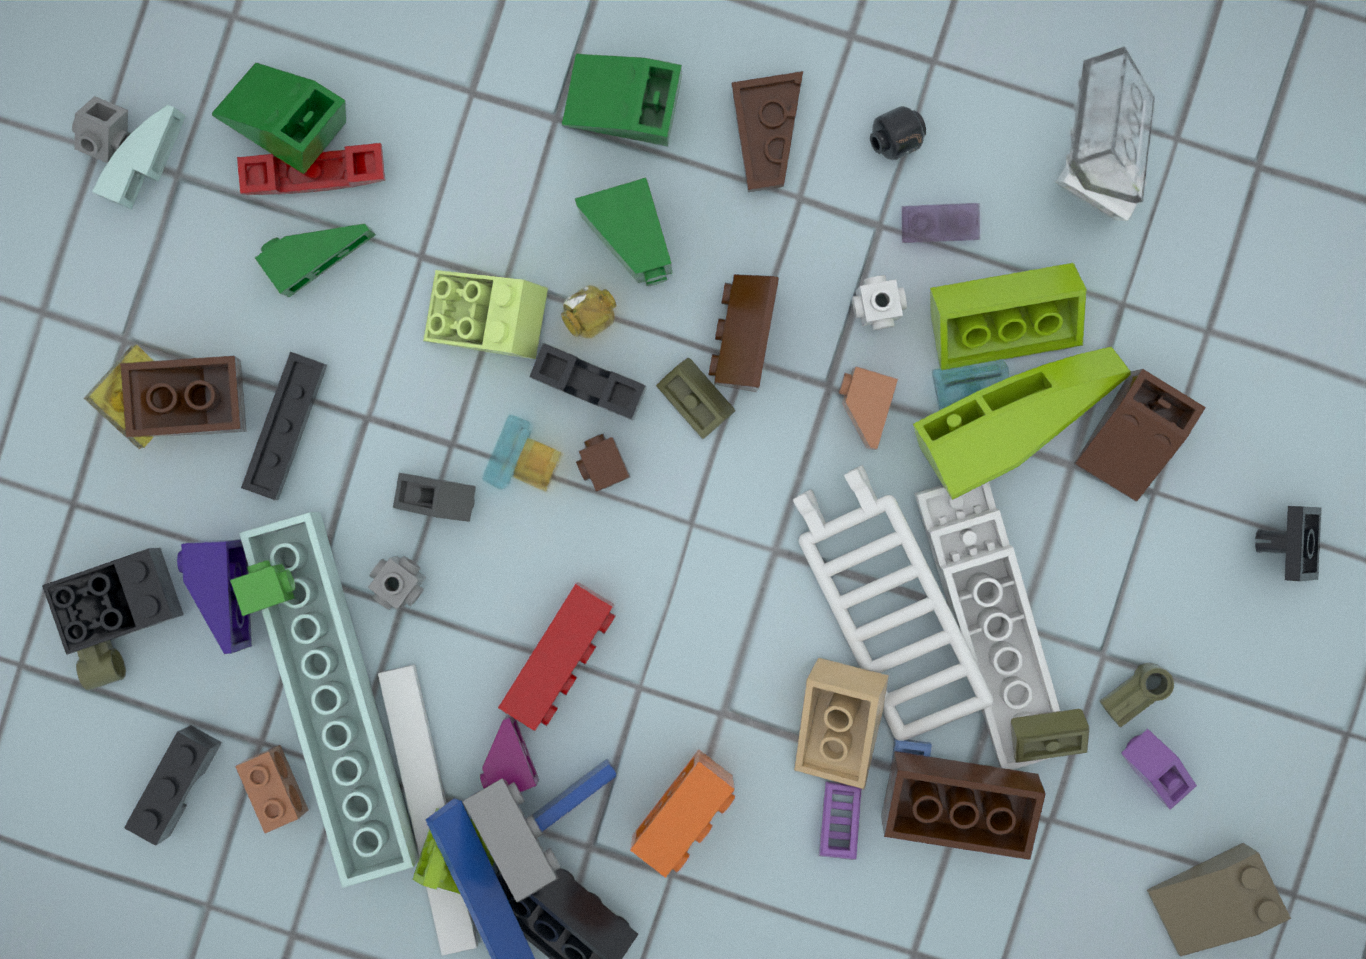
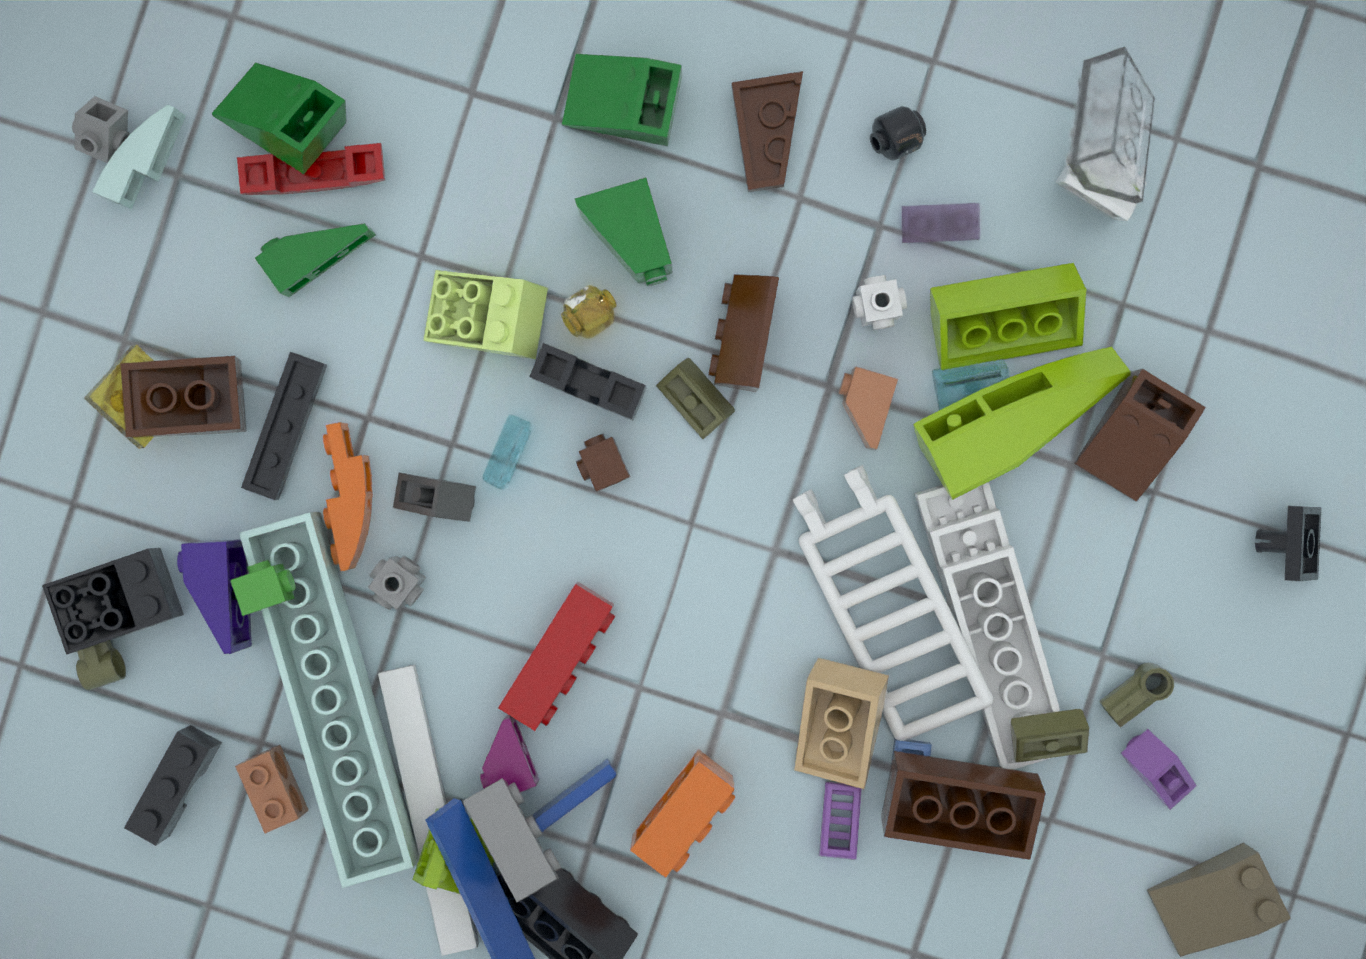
(351, 512): none -> orange slope
(537, 464): clear yellow brick -> none

